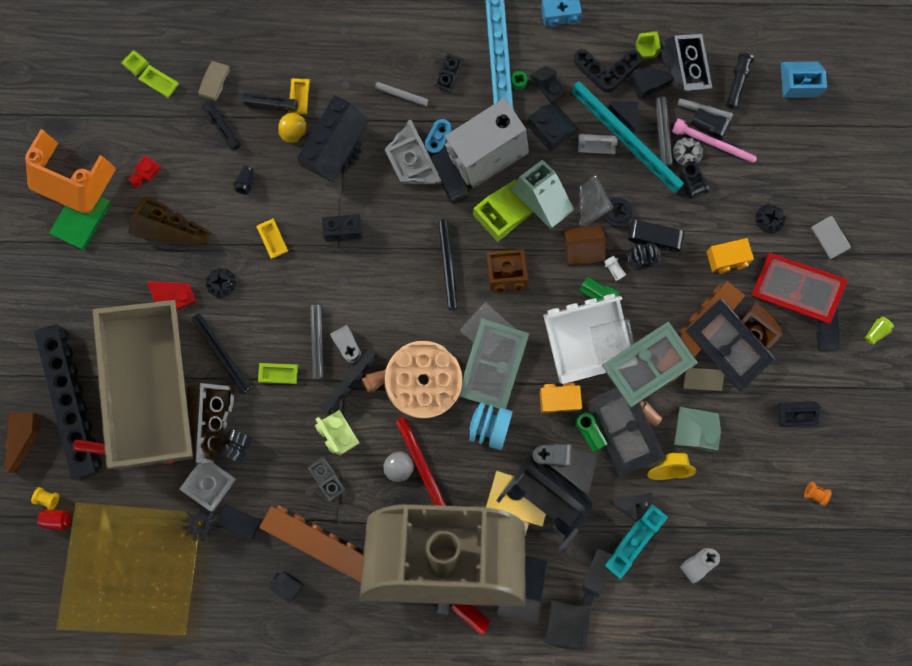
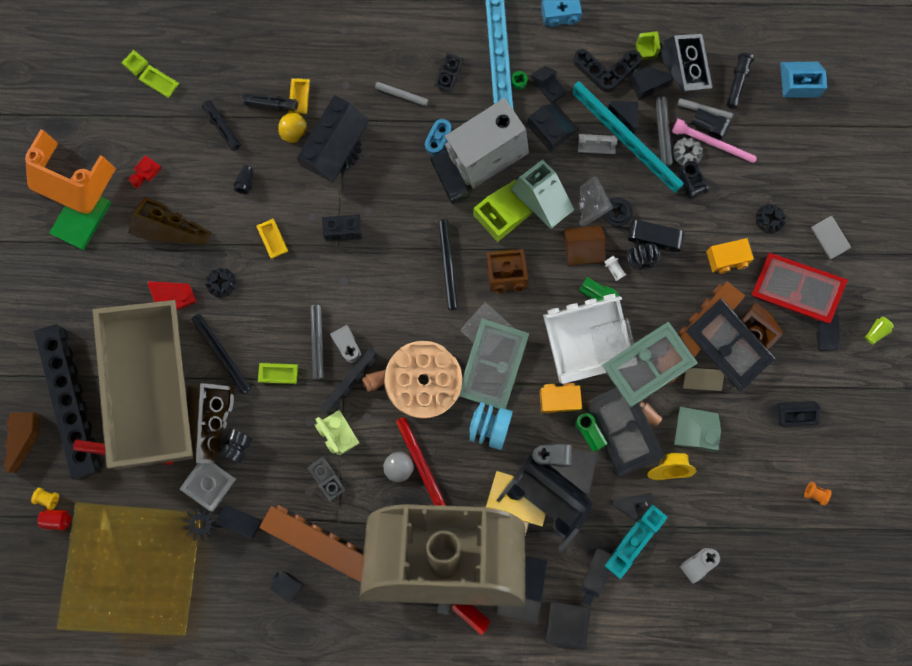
(213, 80): dark tan slope -> none
(411, 158): light grey wing -> none

